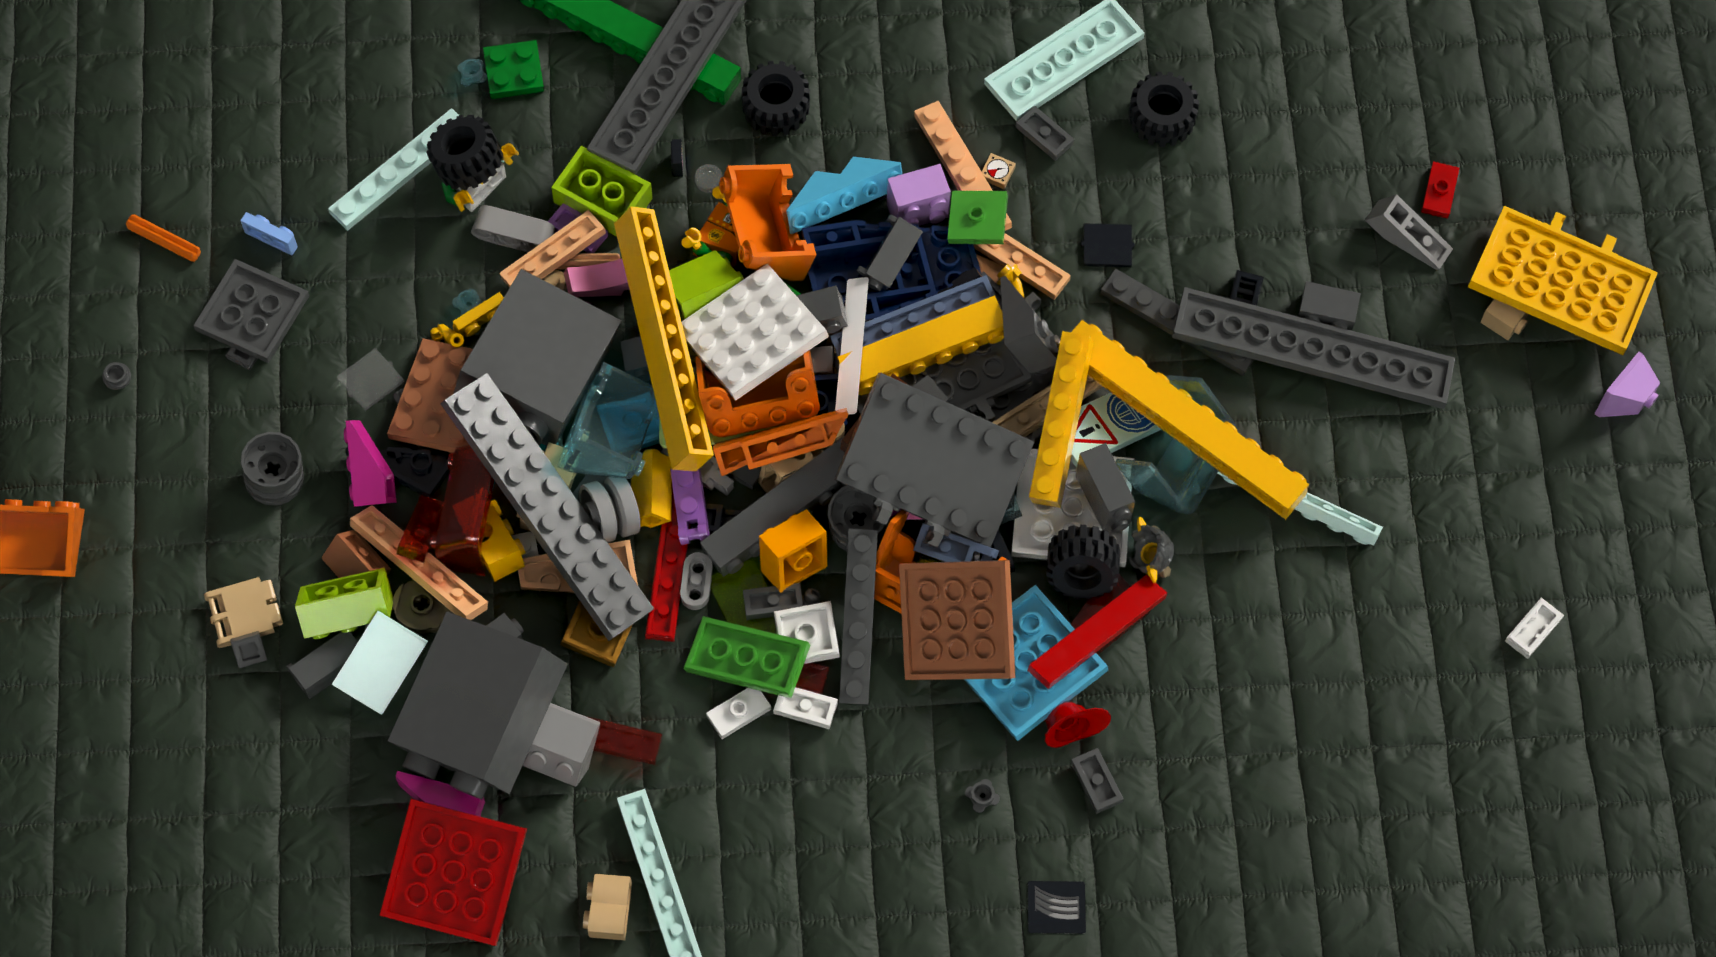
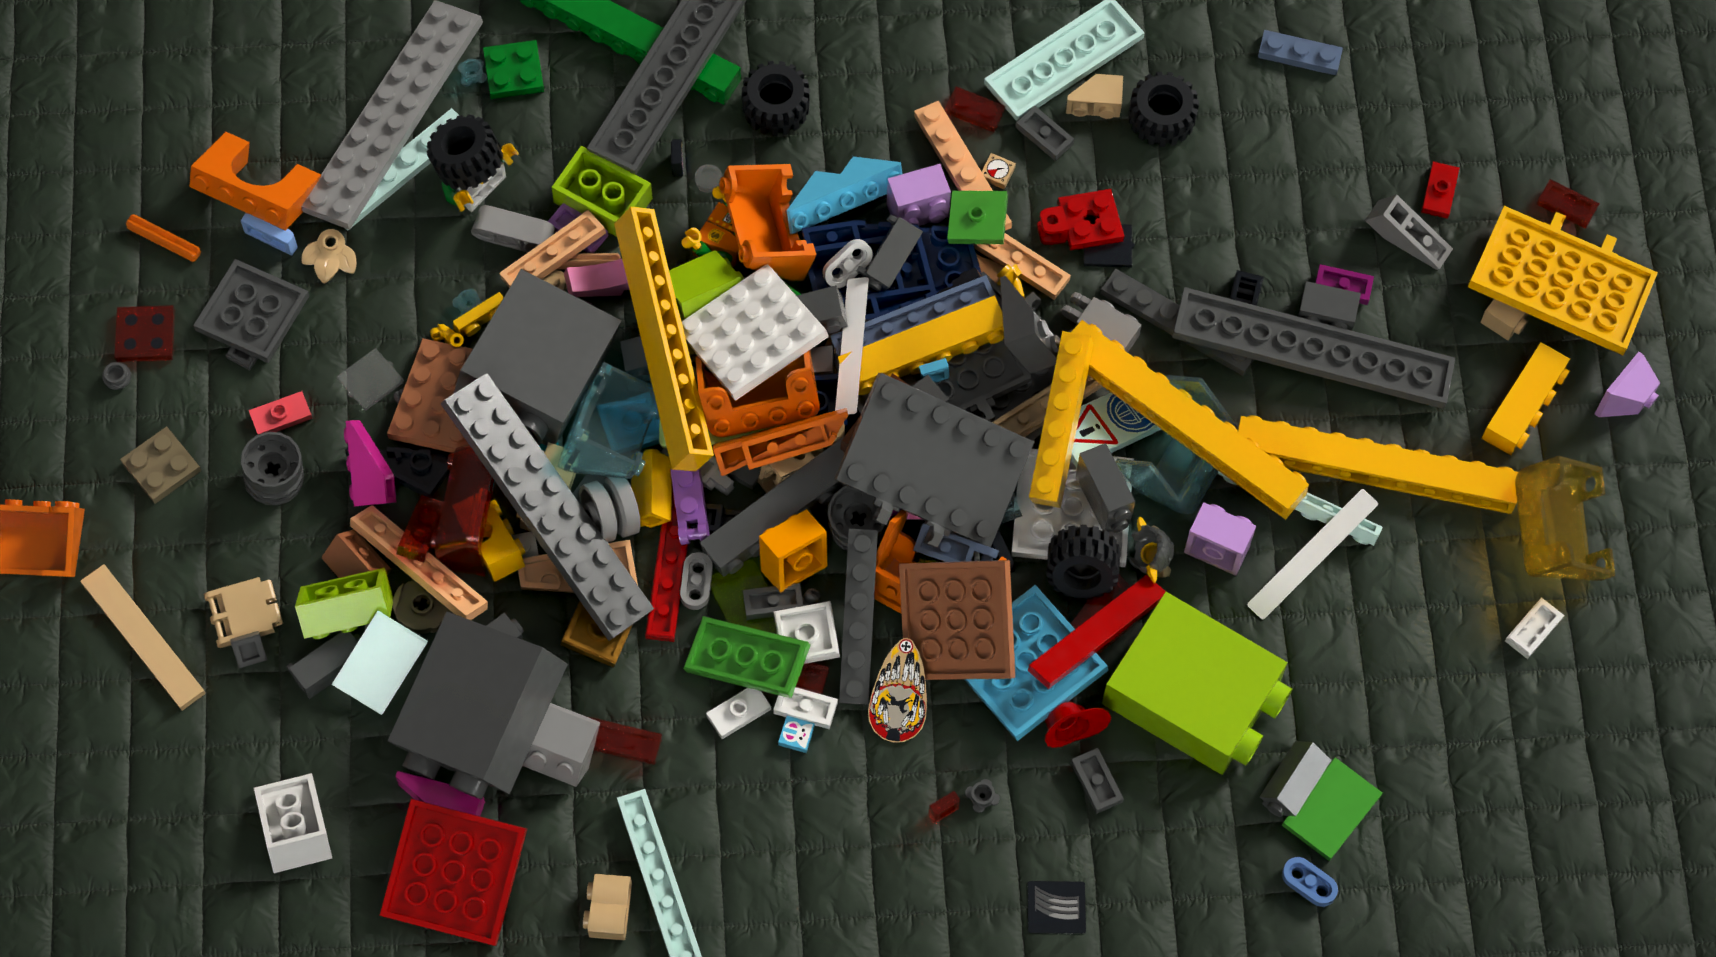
(143, 637): none -> tan tile
(144, 333): none -> clear red tile
(160, 465): none -> dark tan plate
(275, 203): none -> orange arch
(281, 414): none -> coral plate
(292, 823): none -> white slope
(329, 259): none -> tan plate
(392, 114): none -> light grey plate
(796, 734): none -> tile
(847, 263): none -> white plate
(899, 694): none -> shield
(936, 370): none -> medium azure tile
(944, 807): none -> clear red tile
(975, 109): none -> clear red plate
(1068, 221): none -> red plate
(1097, 97): none -> tan slope
(1110, 321): none -> light grey hinge
(1197, 685): none -> lime brick
(1220, 538): none -> lavender brick
(1295, 779): none -> brick
(1300, 52): none -> sand blue plate
(1311, 880): none -> medium blue plate
(1312, 554): none -> white sticker
(1333, 809): none -> bright green tile
(1346, 280): none -> magenta plate
(1384, 465): none -> yellow brick
(1526, 398): none -> yellow brick
(1554, 520): none -> clear yellow windscreen
(1568, 203): none -> clear red plate

